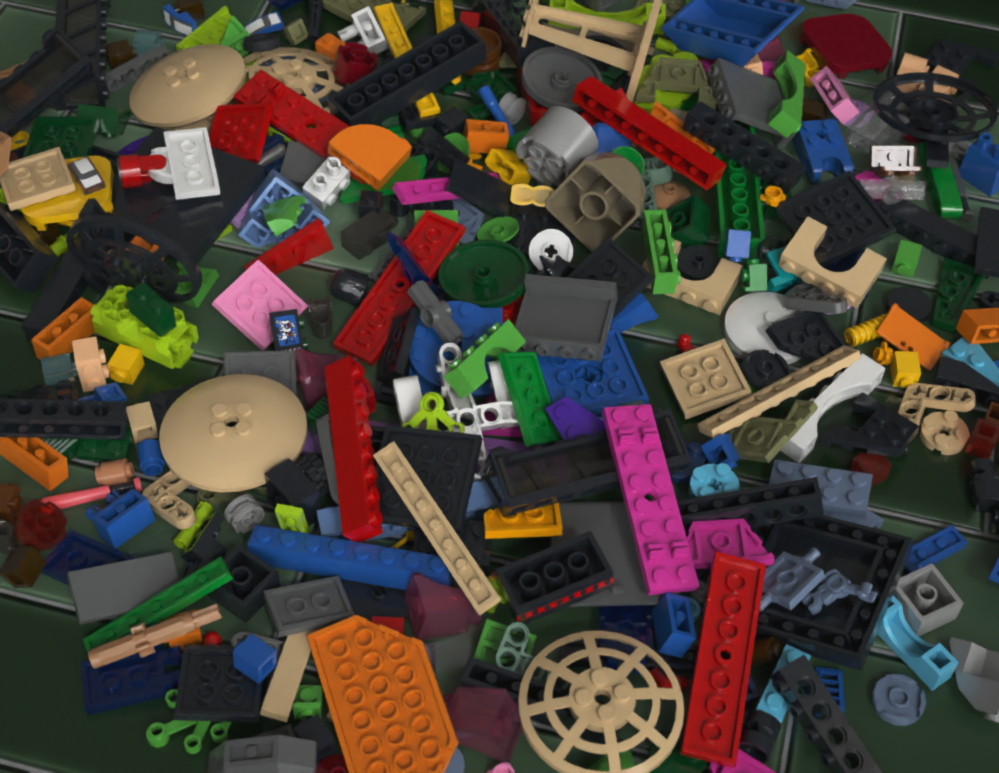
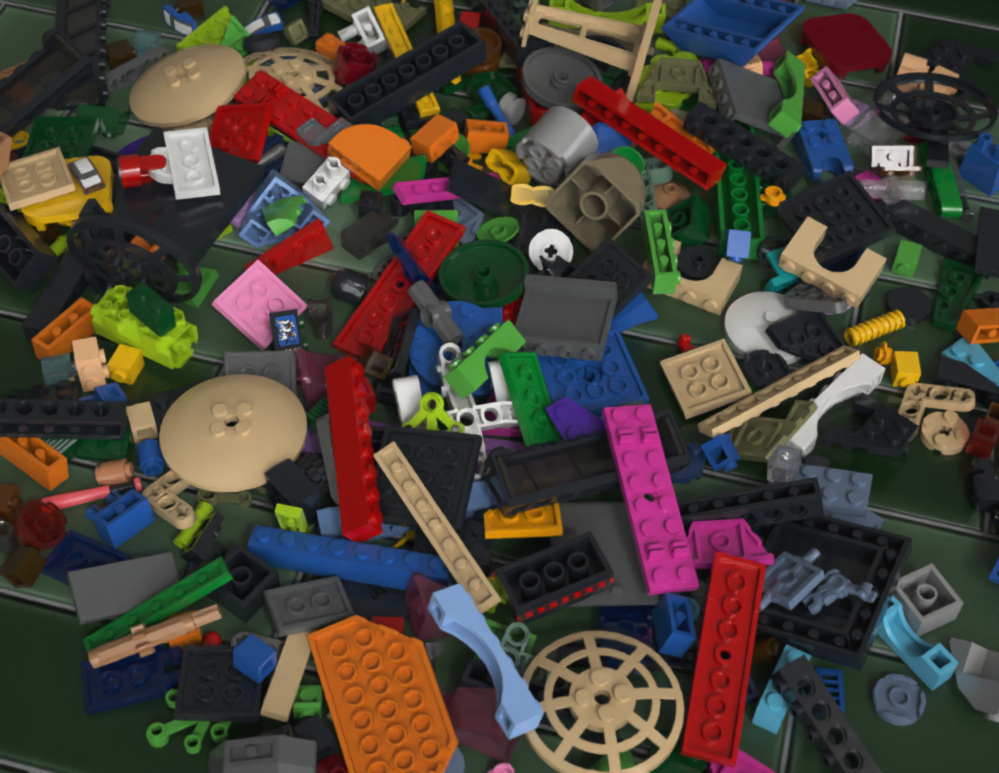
(244, 513): light grey wheel -> none
(316, 134): none -> clear light blue tile
(376, 361): none -> dark brown brick
(435, 137): none -> orange brick
(515, 706): none -> light blue arch
(663, 681): red arm -> none
(712, 480): medium azure brick -> none
(754, 275): brick -> none
(759, 735): black wheel -> none
(783, 464): none -> clear brick
(816, 460): none -> black tile
(872, 464): clear red brick -> none
(902, 328): orange door -> none
(935, 549): blue tile -> none

